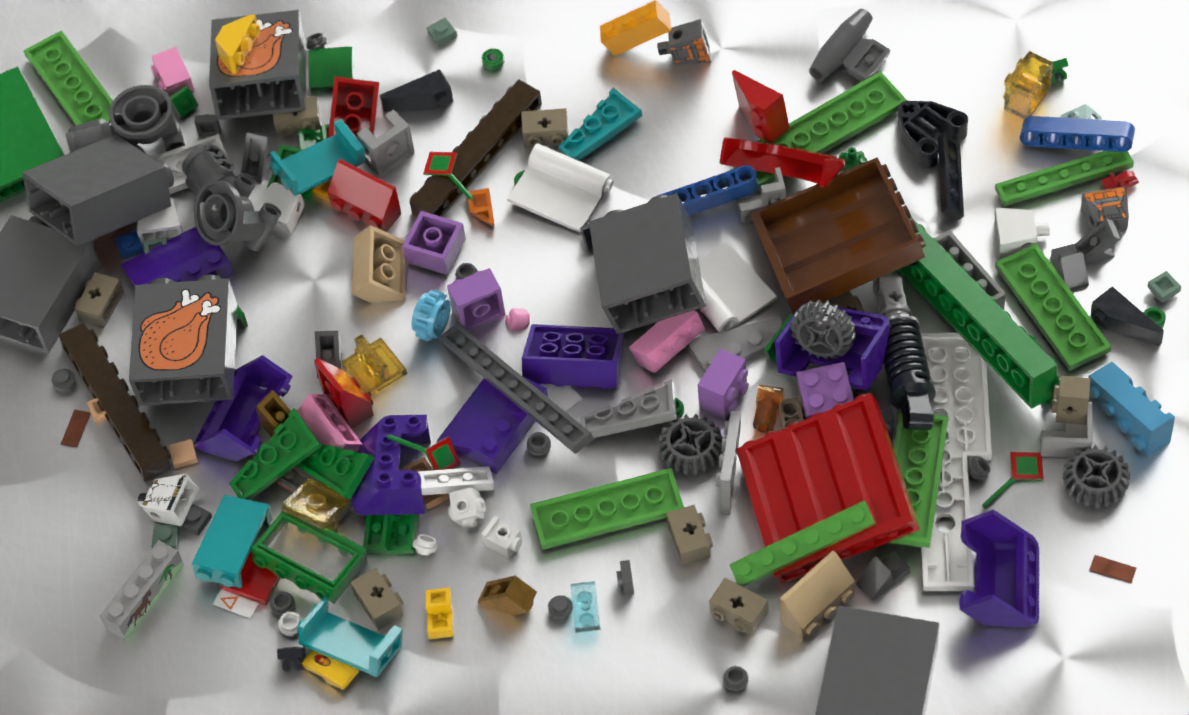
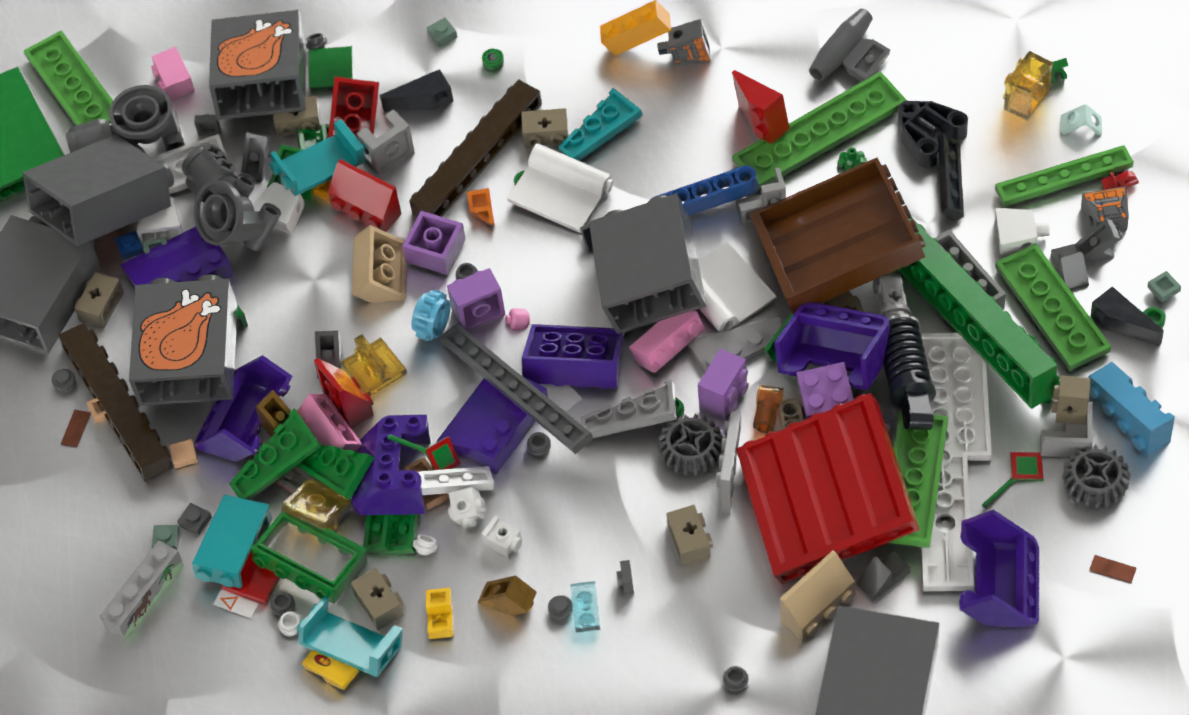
(169, 499): white torso -> none
(183, 101): green tile -> none
(236, 41): yellow slope -> none
(291, 654): black tile -> none
(442, 165): piece -> none
(606, 508): bright green plate -> none
(738, 606): dark tan brick -> none
(792, 161): red windscreen -> none
(801, 544): bright green plate -> none
(823, 330): dark grey gear -> none
(978, 468): dark grey plate -> none
(1077, 133): blue beam -> none

